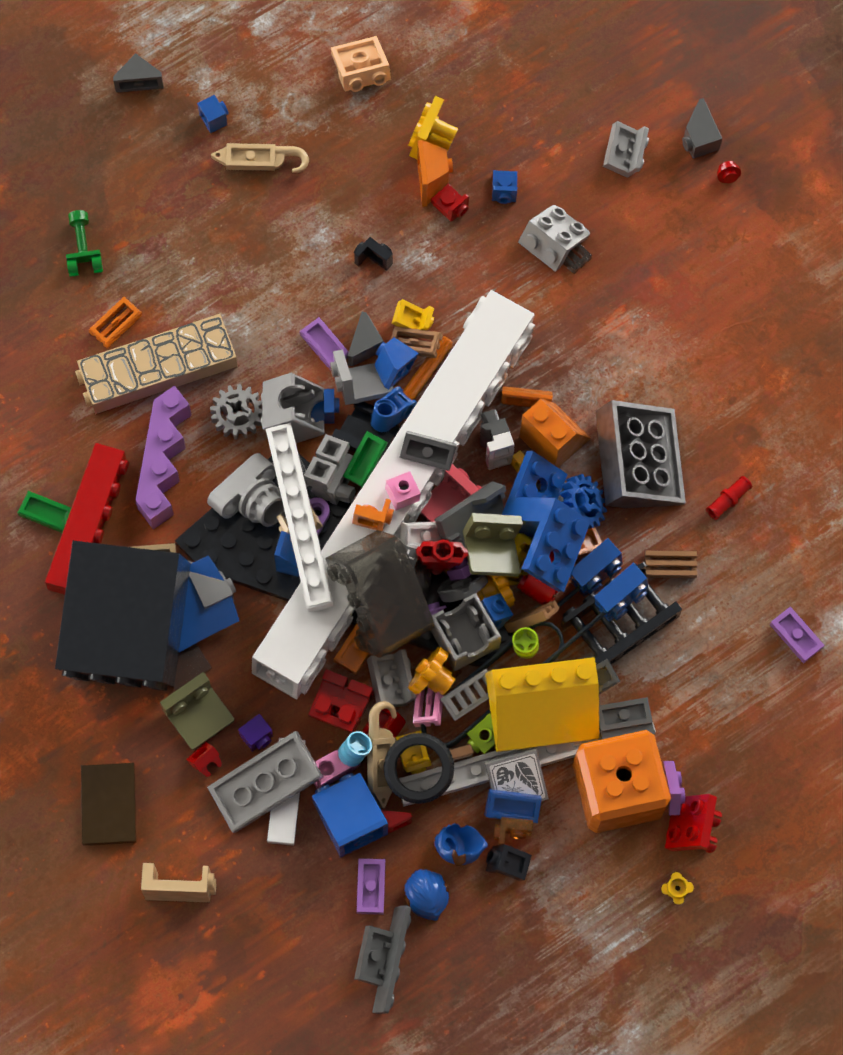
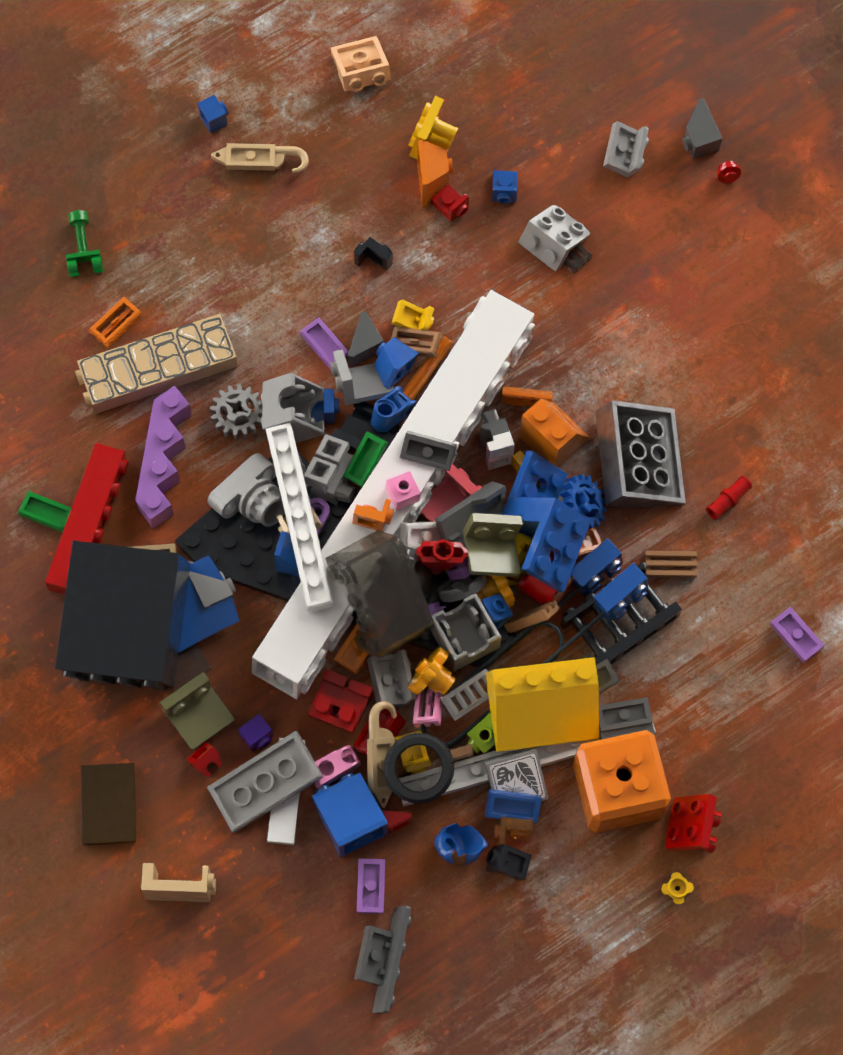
(137, 76): dark grey slope -> none
(354, 748): medium azure wheel -> none
(426, 894): blue hair -> none
(525, 637): lime wheel -> none
(674, 783): medium lavender plate -> none

